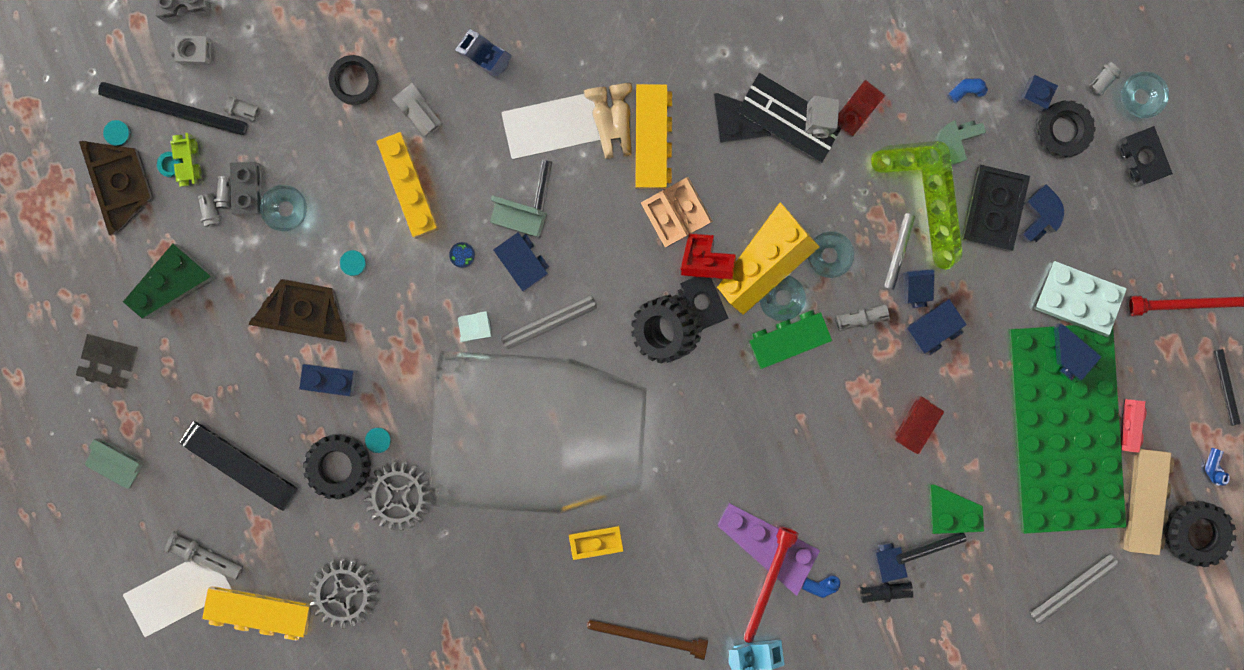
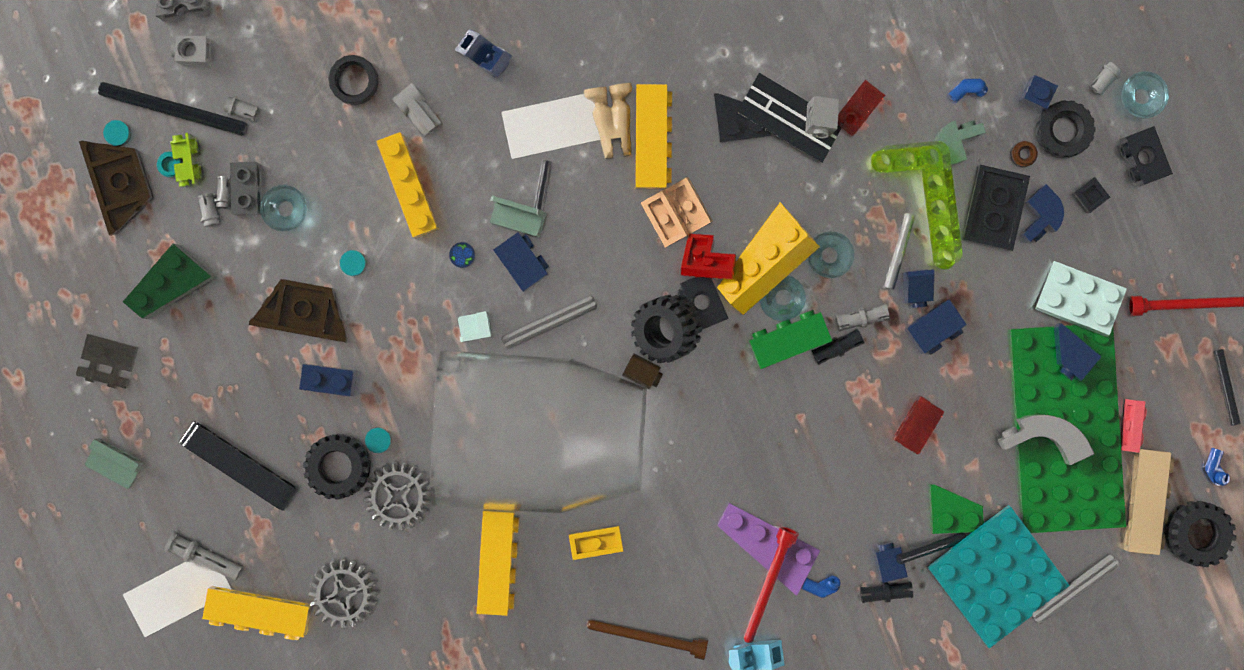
(496, 562): none -> yellow brick
(643, 372): none -> dark brown brick
(838, 347): none -> black pin
(998, 576): none -> teal plate
(1032, 150): none -> reddish brown plate
(1065, 435): none -> light grey arch
(1091, 195): none -> black plate

